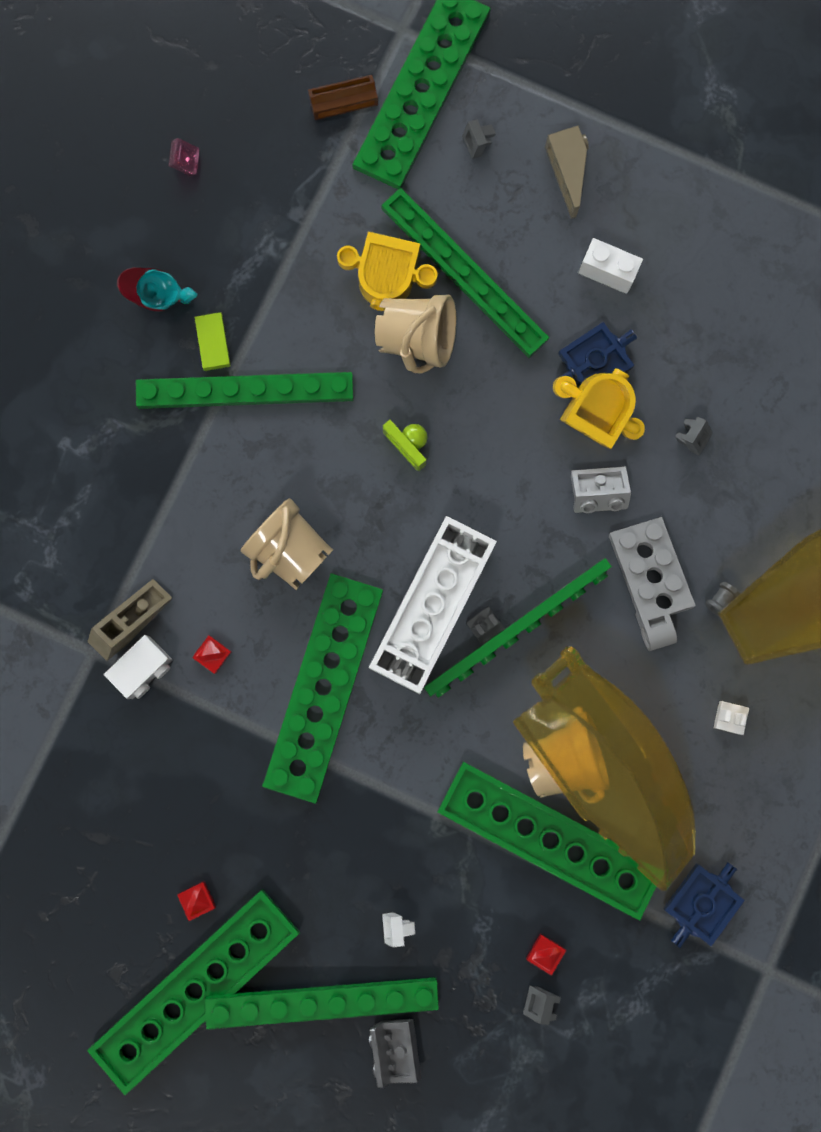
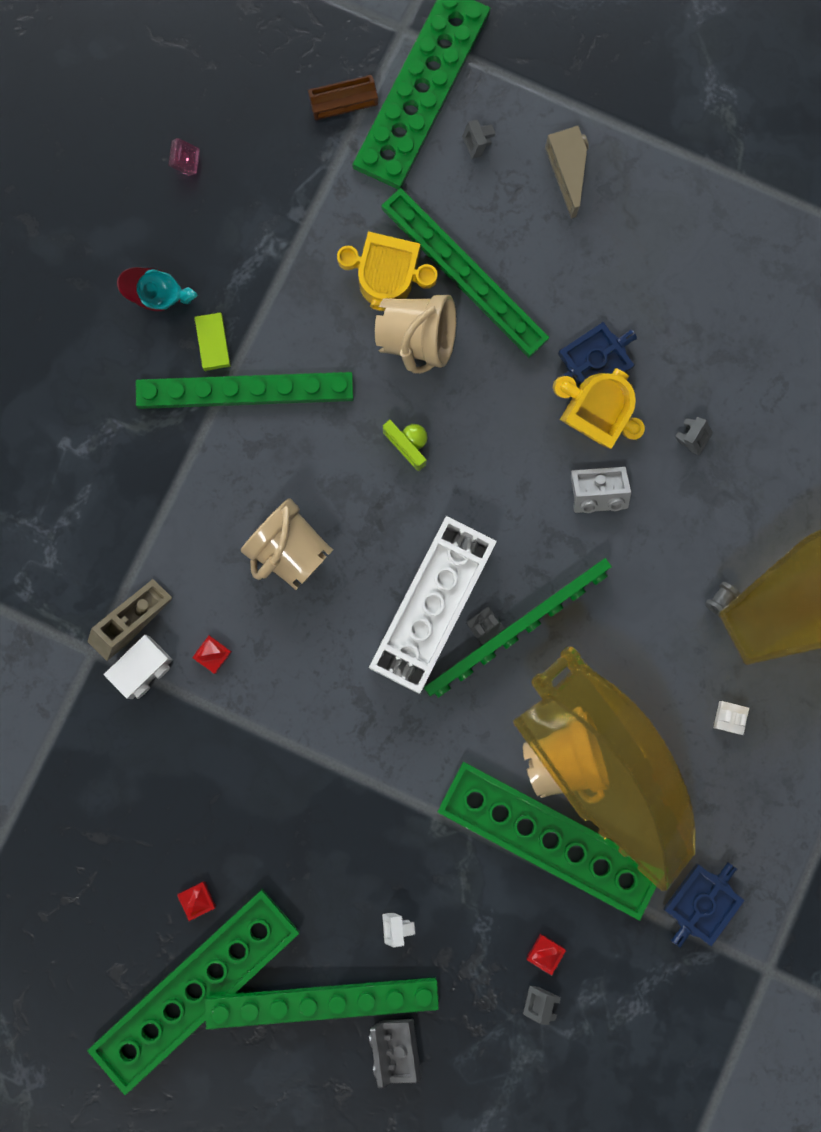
(305, 695): green plate -> none
(610, 265): white brick -> none
(653, 621): light grey hinge -> none

